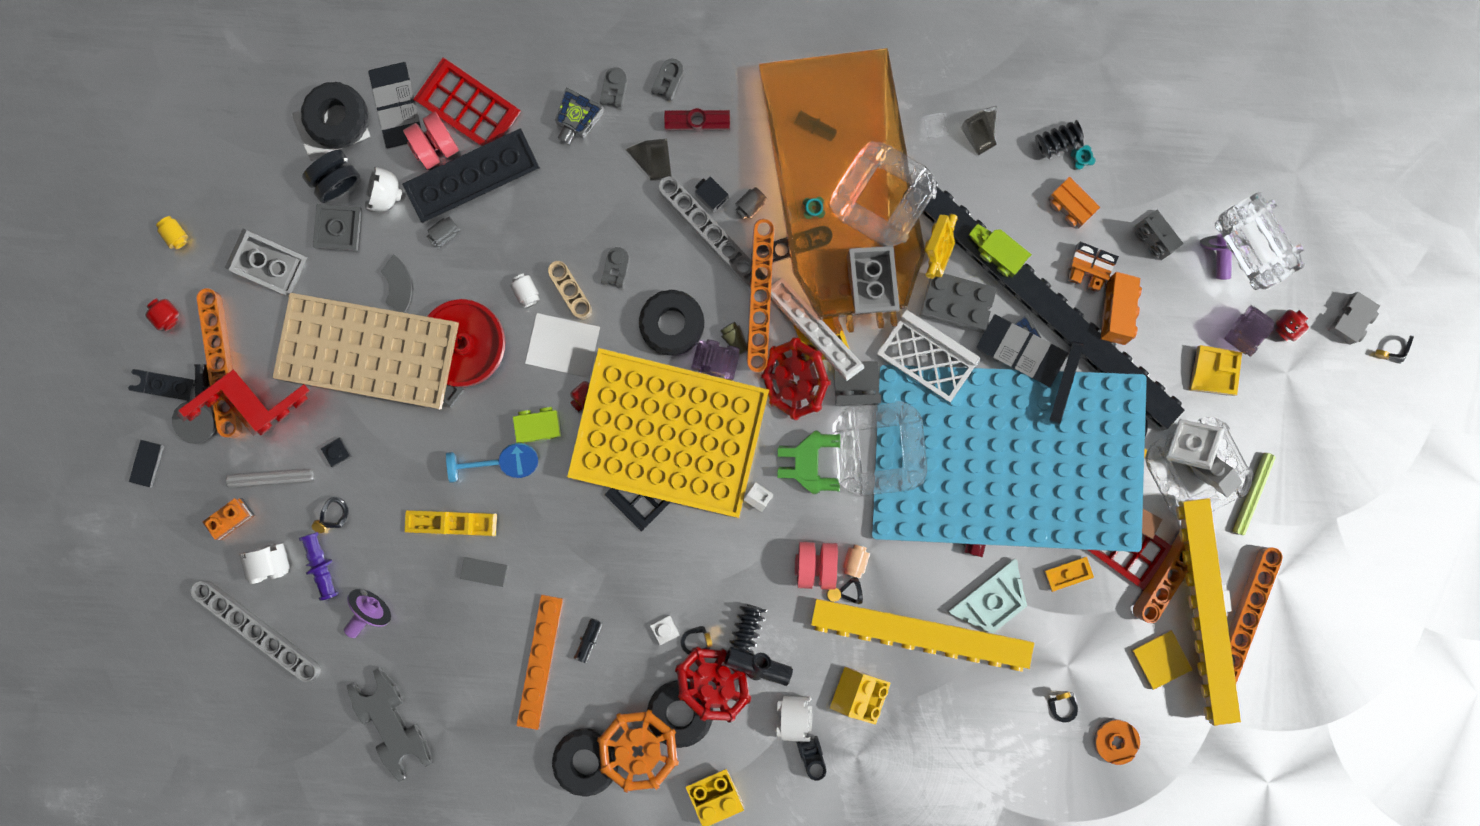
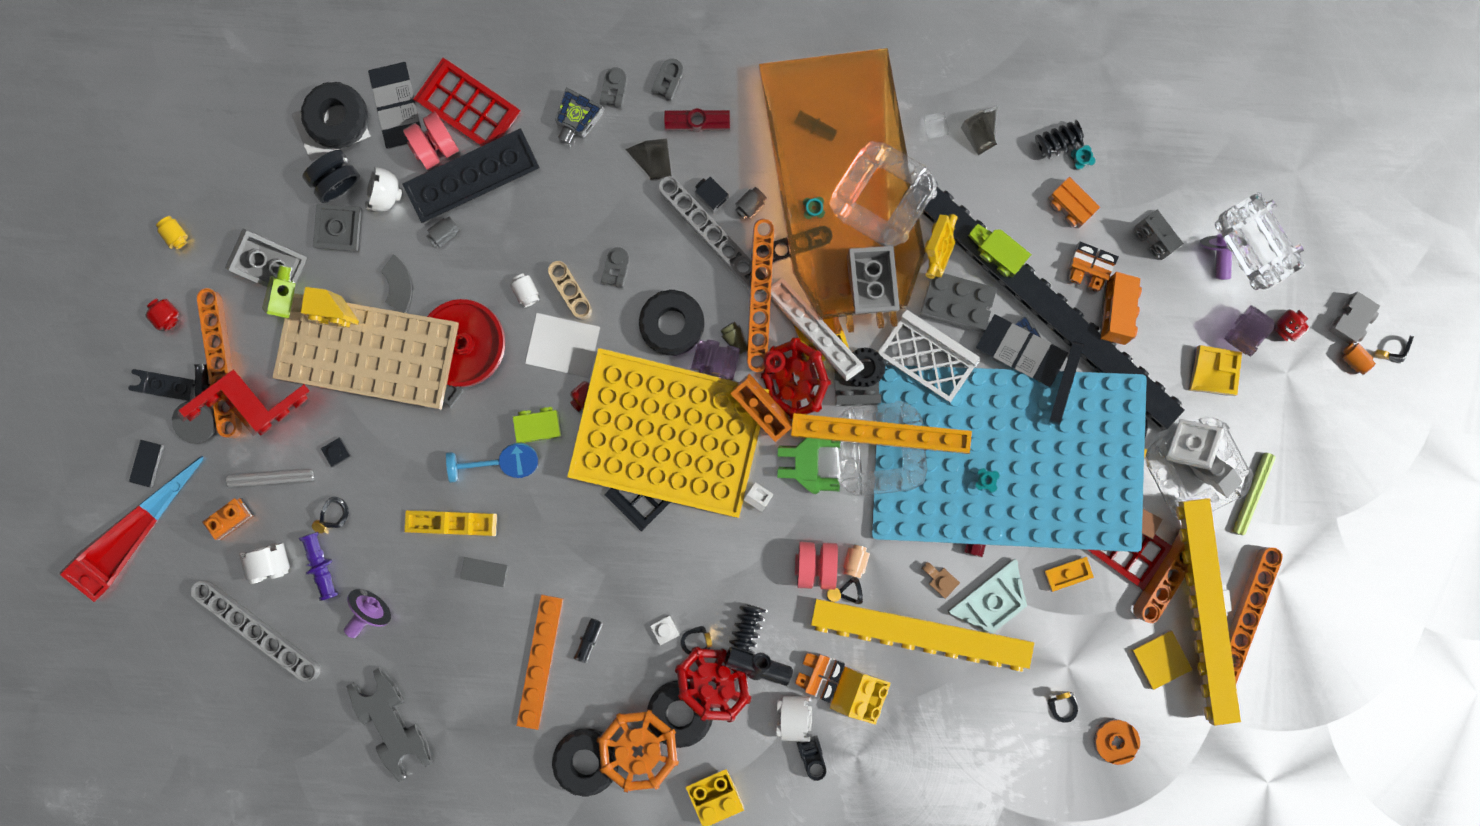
(103, 559): none -> red plate
(279, 302): none -> lime torso
(327, 308): none -> yellow slope
(762, 407): none -> orange brick
(781, 361): none -> red plate
(818, 685): none -> orange hips
(879, 367): none -> black tyre
(881, 433): none -> light orange plate
(941, 580): none -> medium nougat plate
(983, 475): none -> teal plate
(1358, 358): none -> orange brick

